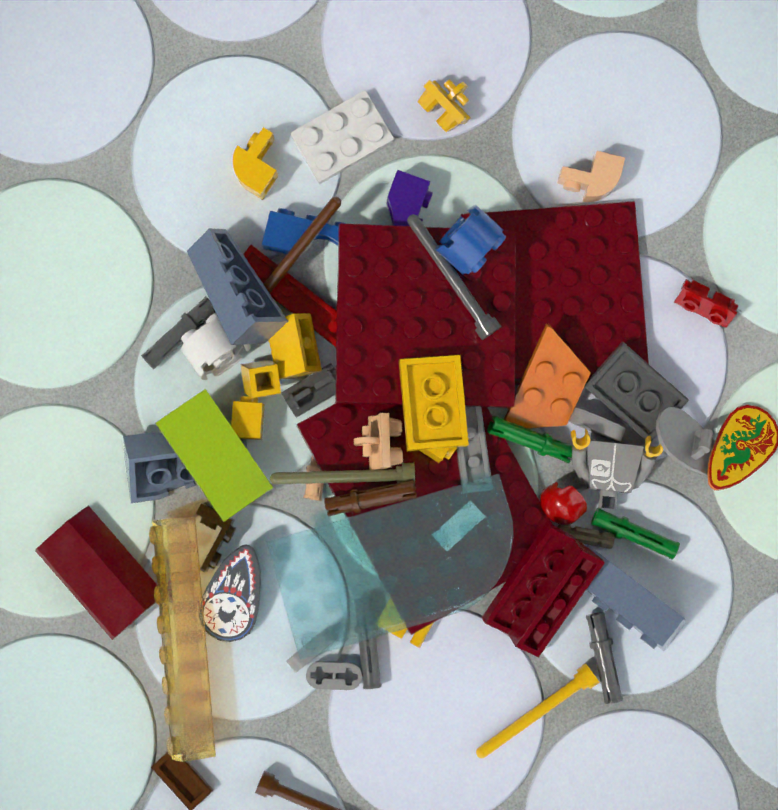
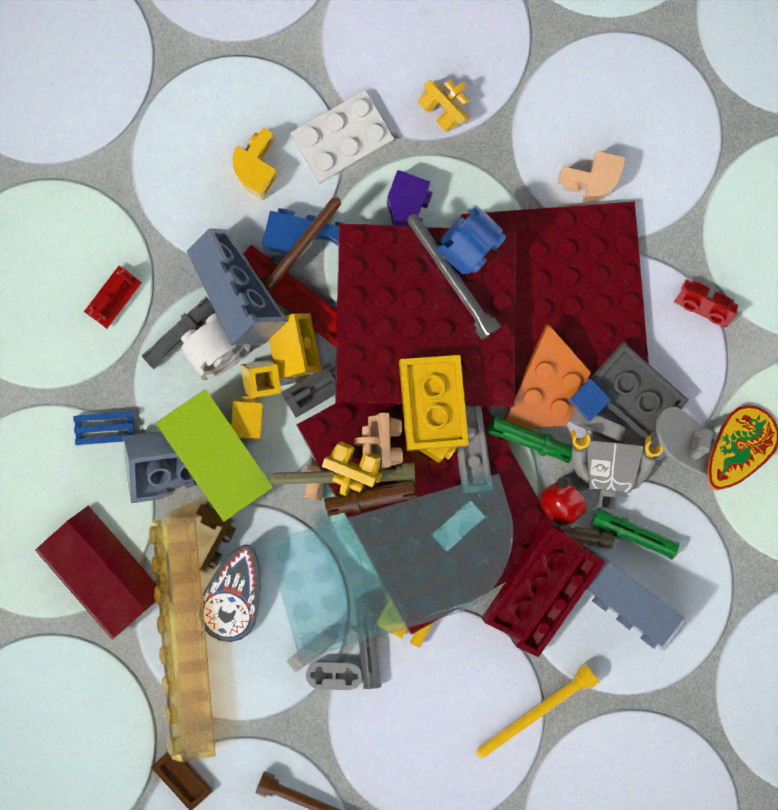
(78, 429): none -> blue tile
(113, 297): none -> red hinge
(341, 463): none -> yellow hips
(589, 400): none -> blue tile
(604, 658): dark grey pin -> none

